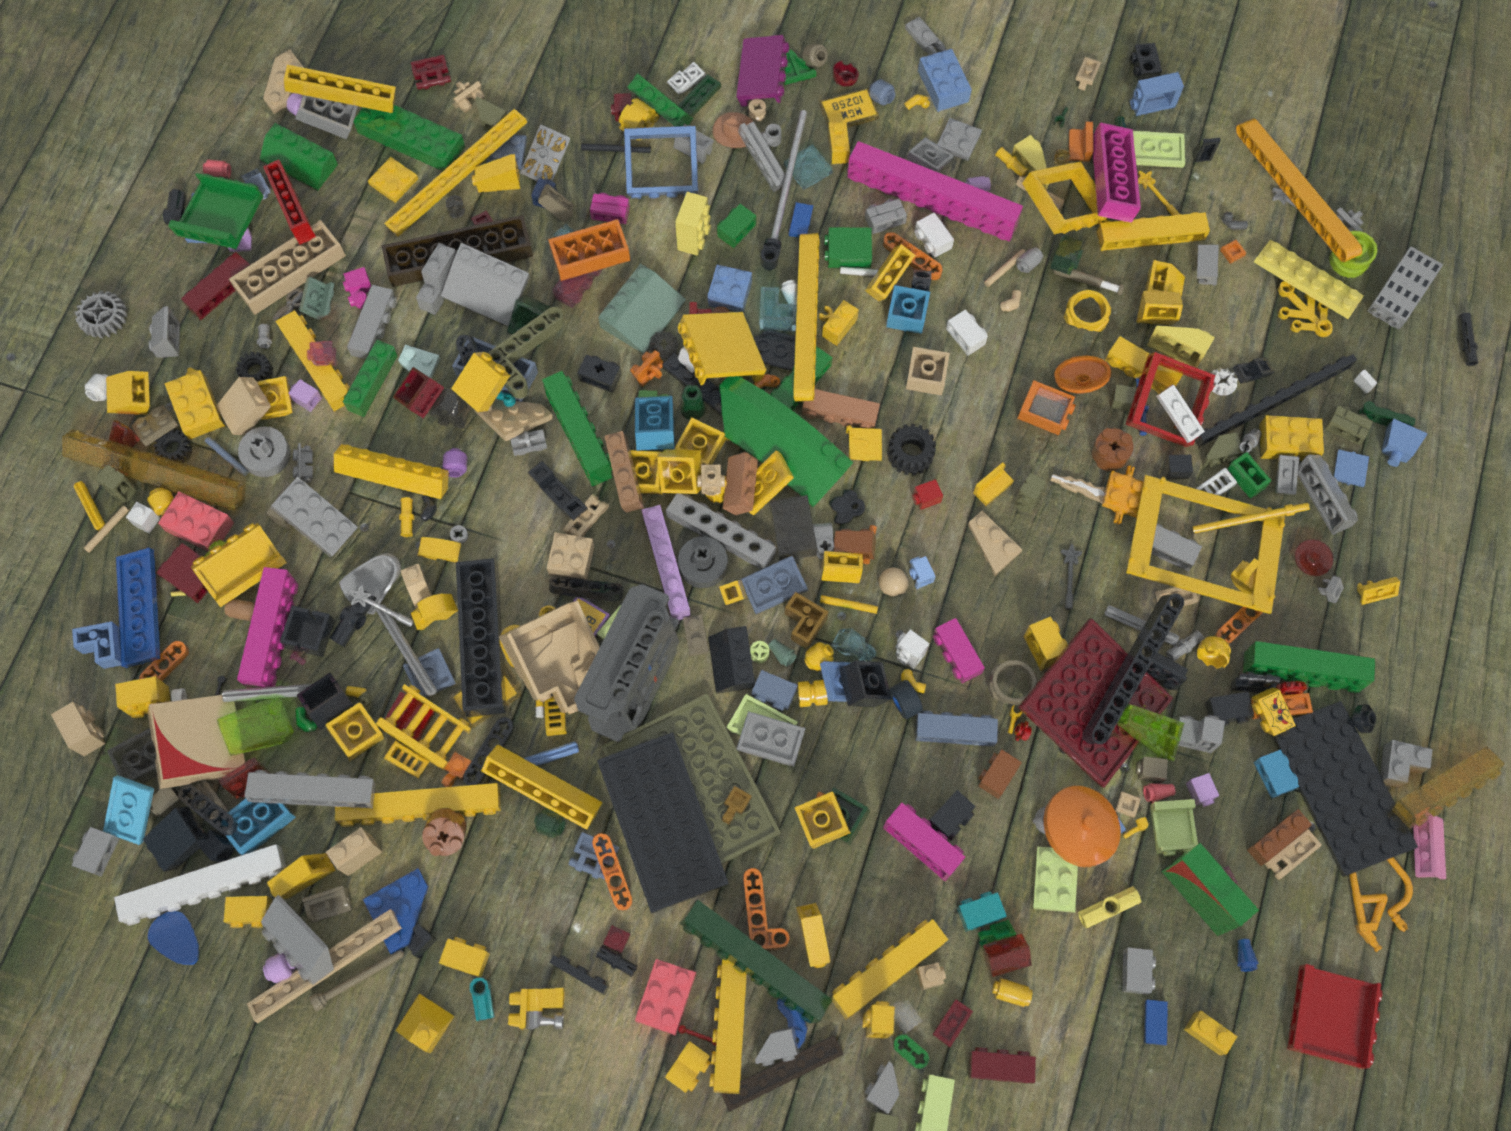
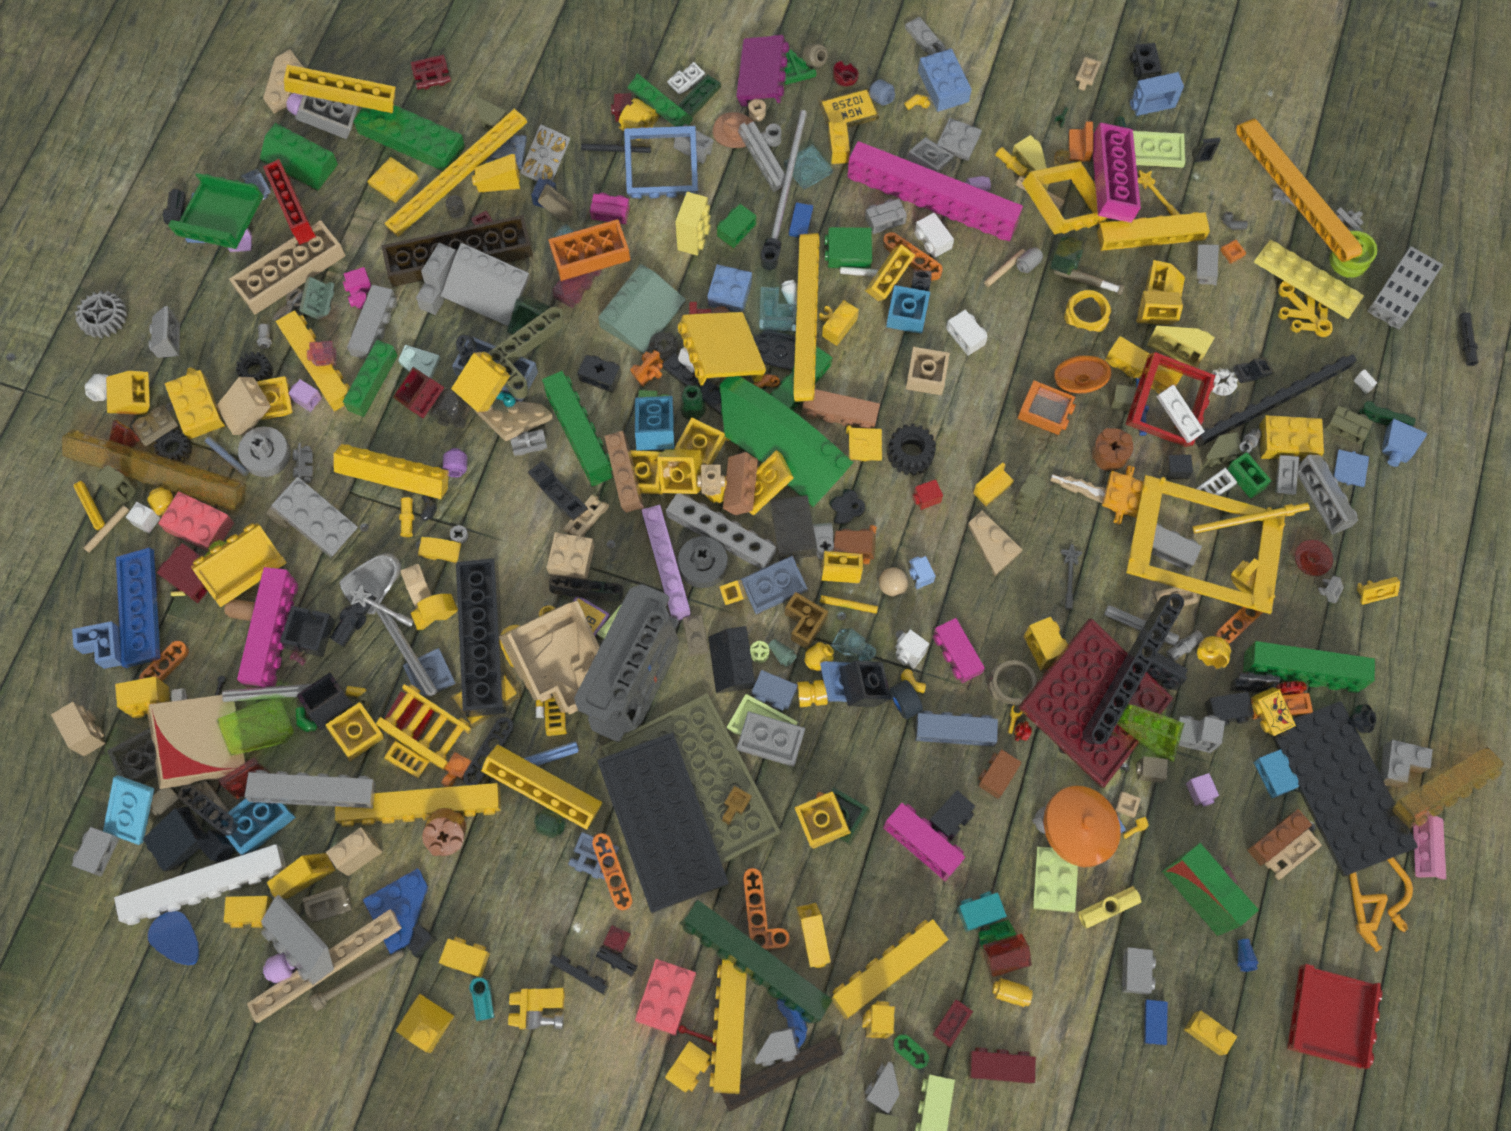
(215, 287): dark red brick -> none
(217, 168): coral brick -> none
(462, 99): tan hips -> none
(905, 1016): clear brick -> none
(930, 976): tan brick -> none
(1013, 303): tan arm -> none
(1156, 792): coral cone -> none
(1173, 826): yellowish green panel -> none

